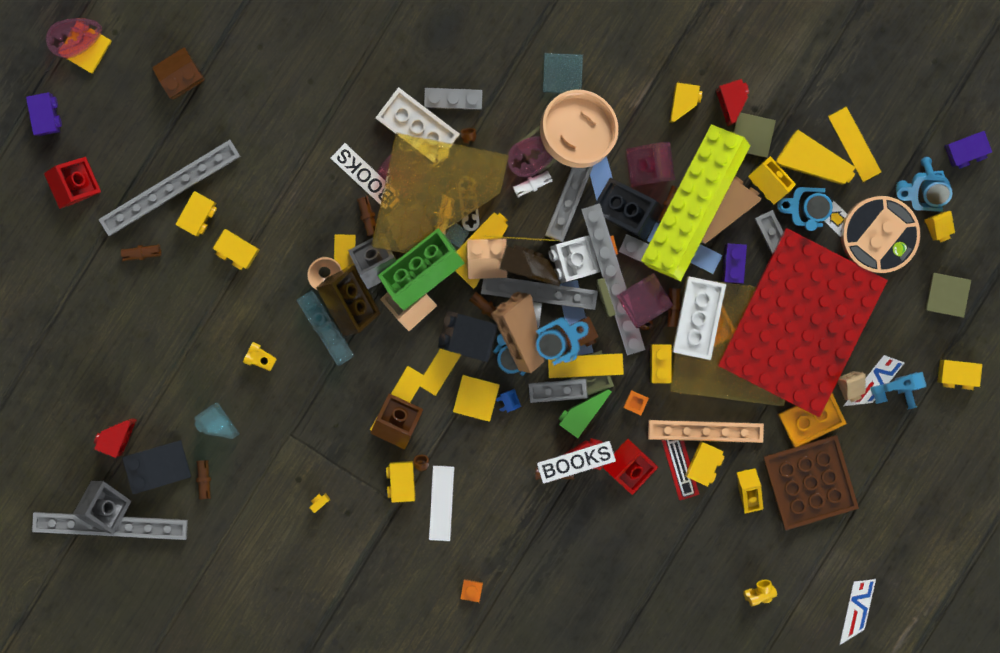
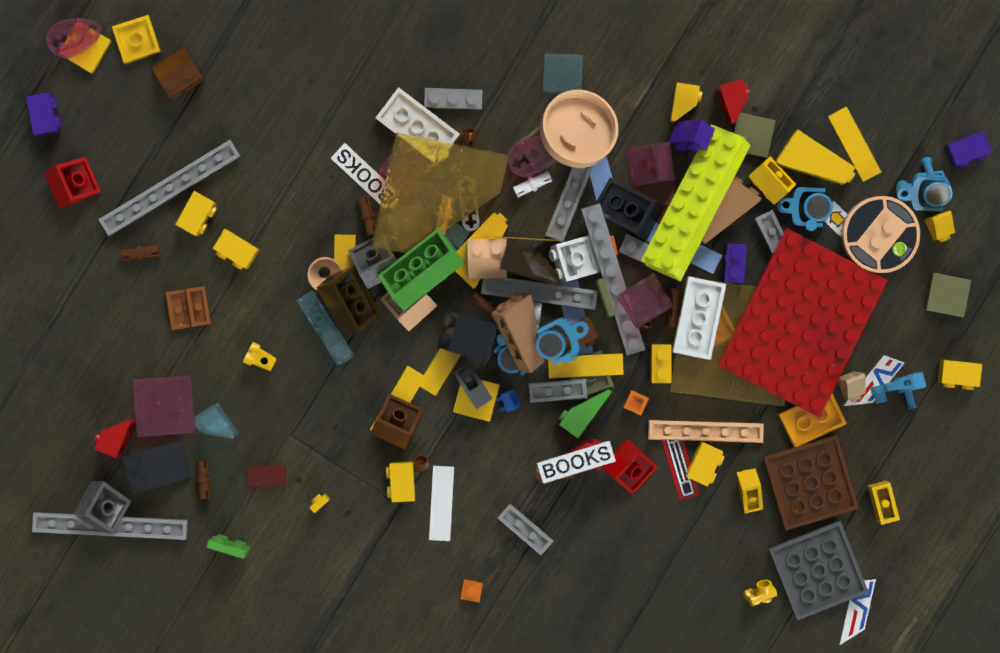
(136, 39): none -> yellow tile
(164, 406): none -> clear pink plate
(187, 308): none -> dark orange slope
(222, 544): none -> bright green plate
(267, 475): none -> clear red tile
(472, 385): none -> dark grey slope
(525, 529): none -> light grey plate
(691, 135): none -> dark purple brick
(818, 570): none -> dark grey plate
(883, 502): none -> yellow brick

